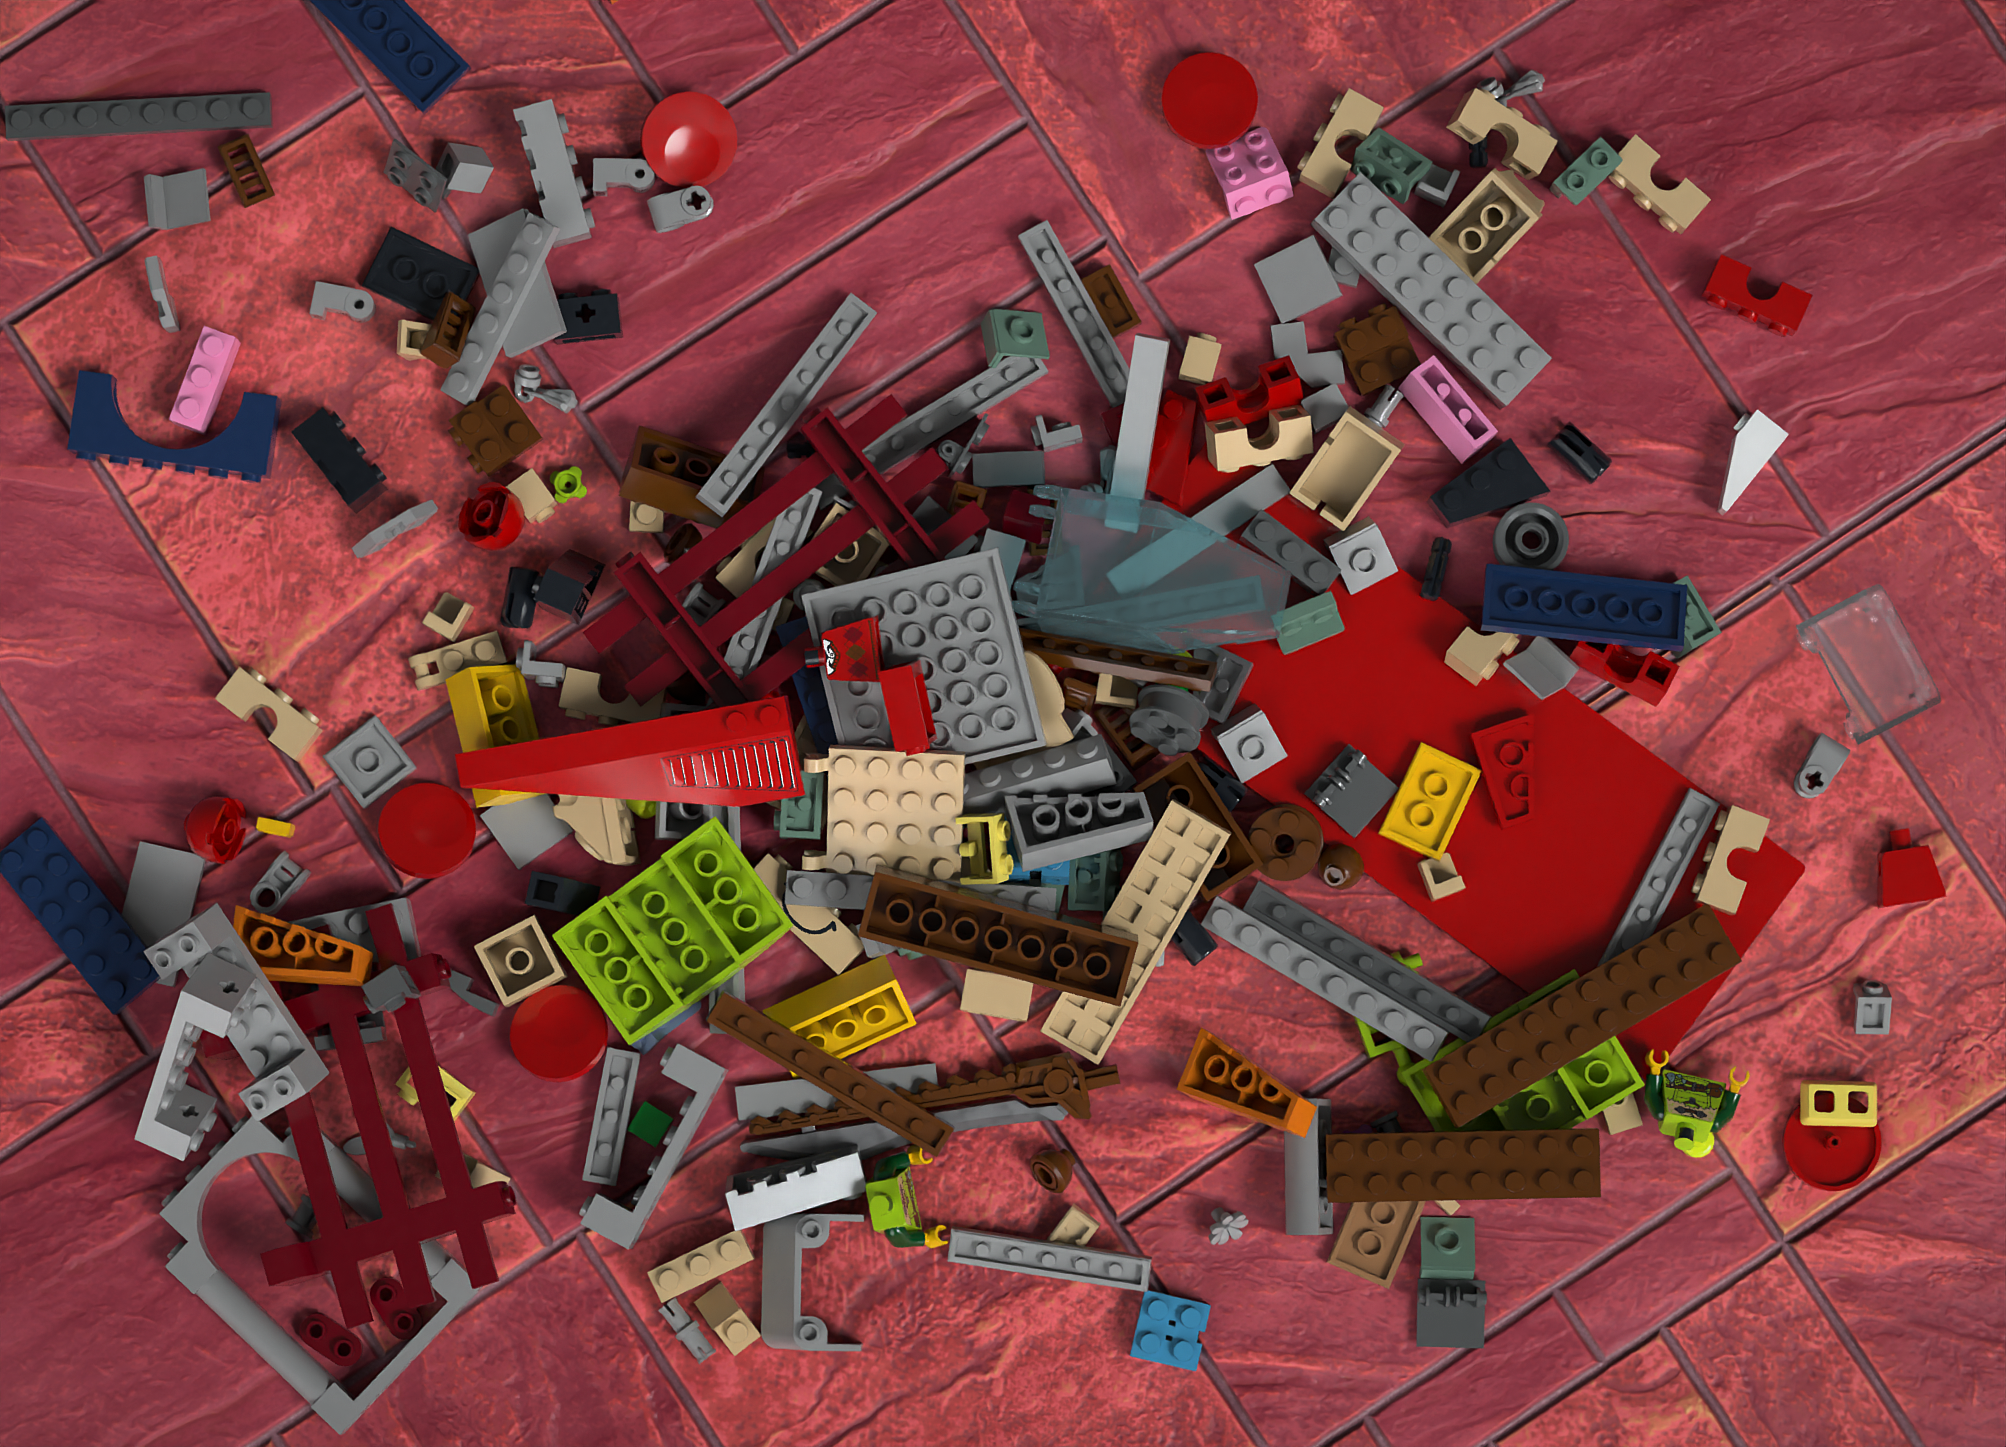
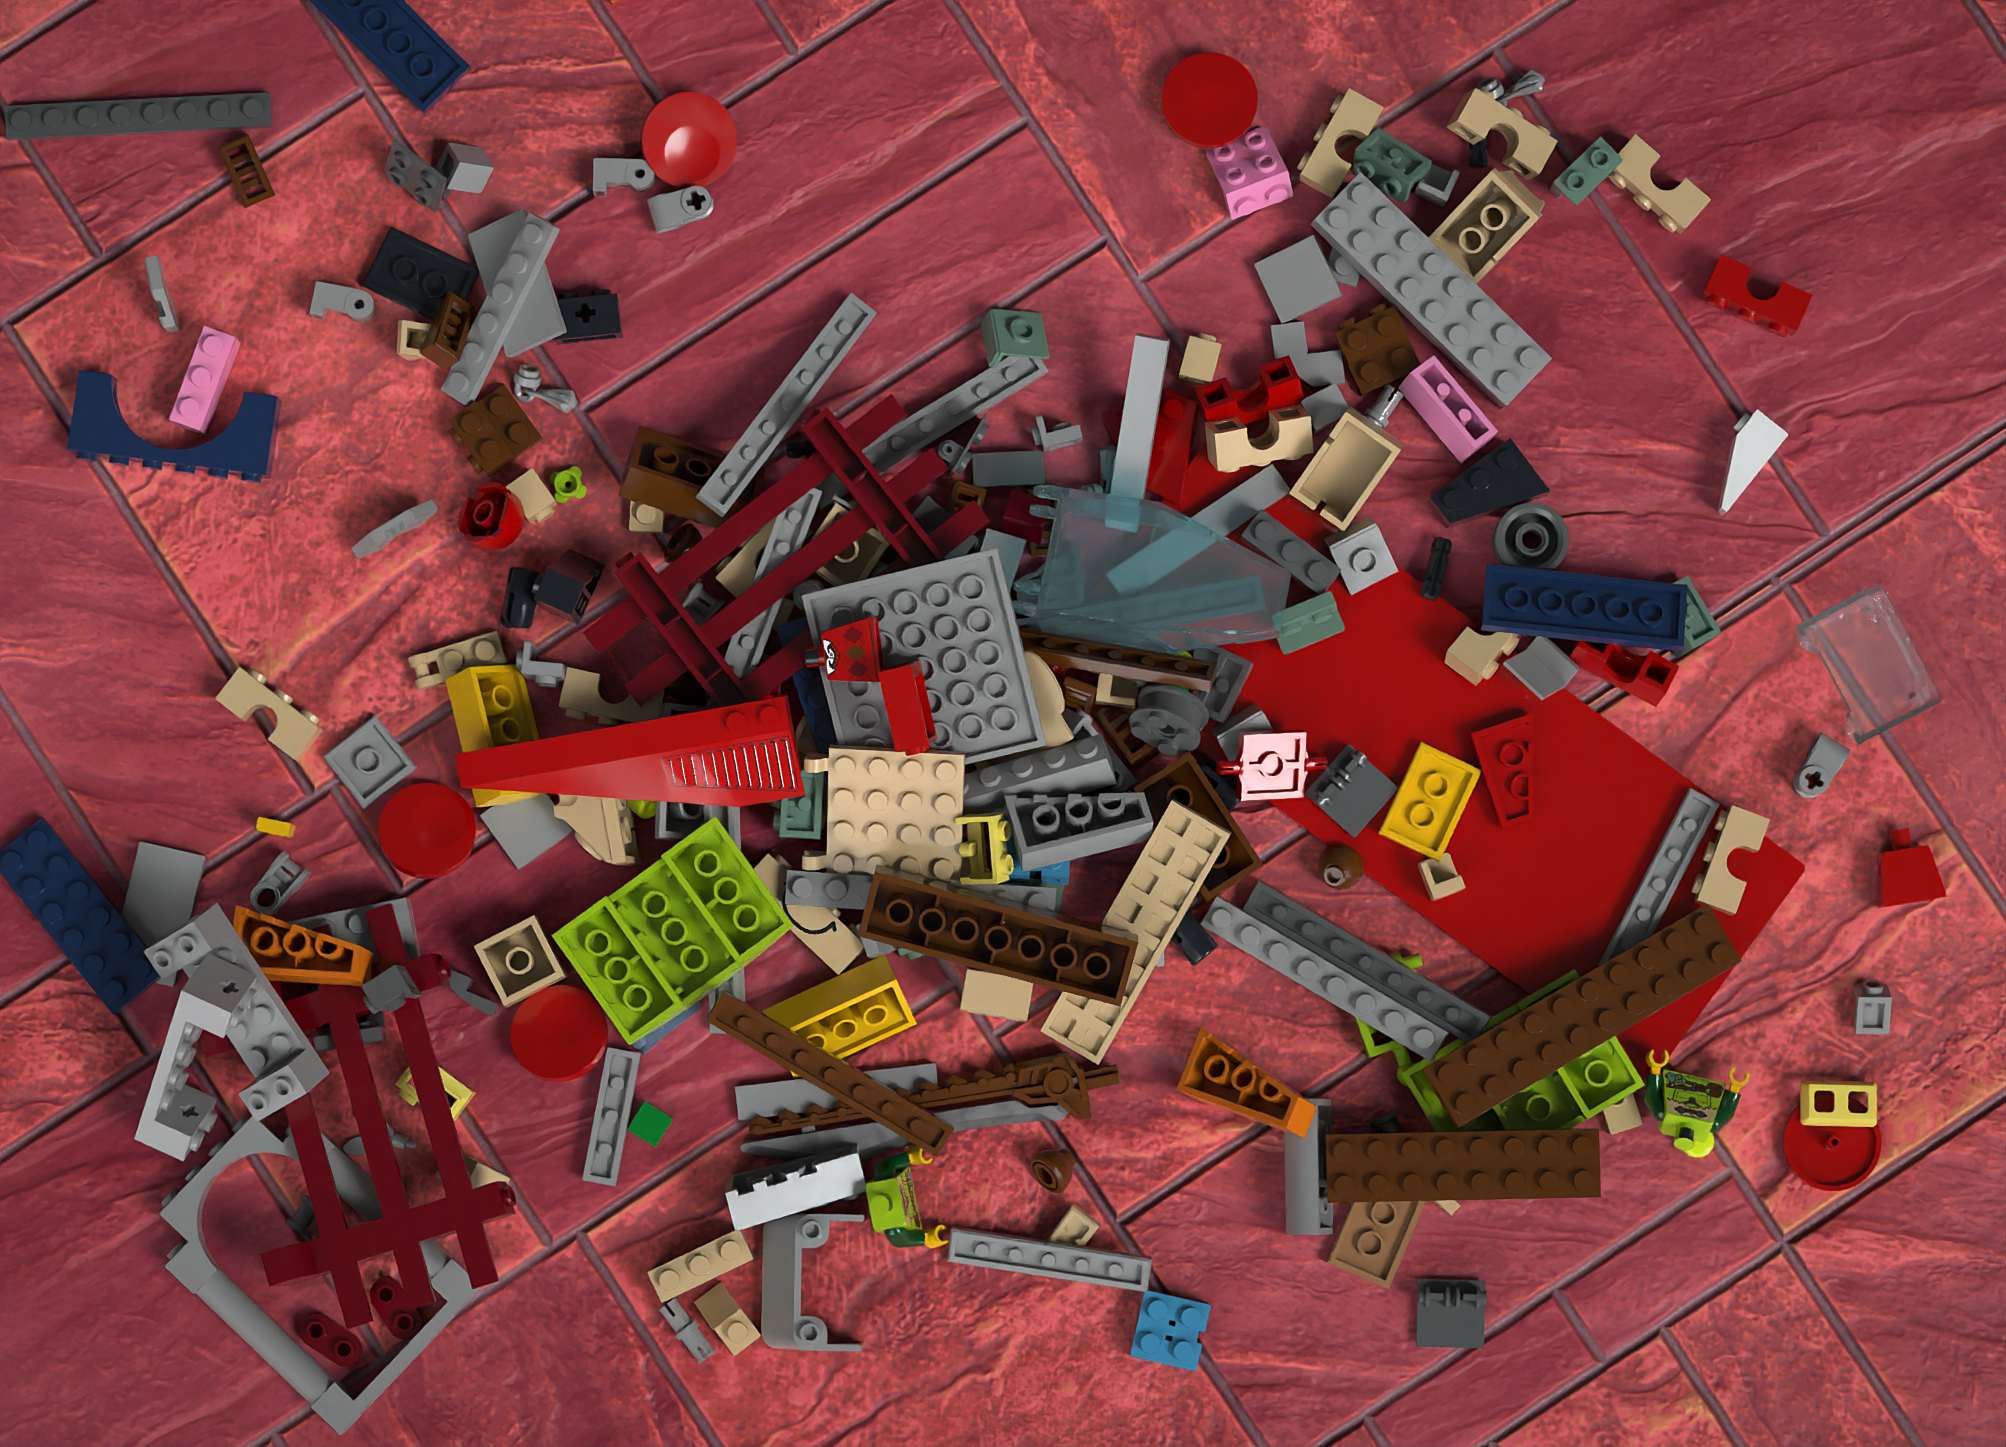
(177, 199): light grey piece -> none
(215, 828): red cylinder -> none
(340, 459): black wedge -> none
(449, 616): tan panel -> none
(553, 171): light grey wedge -> none
(560, 894): black slope -> none
(622, 1223): light grey plate -> none
(1077, 311): light grey plate -> none
(1094, 881): sand green bracket -> none
(1111, 301): reddish brown plate -> none
(1226, 1226): light grey plant -> none
(1271, 764): none -> plate
(1307, 837): reddish brown wheel -> none
(1447, 1248): sand green piece -> none
(1580, 453): black arm -> none

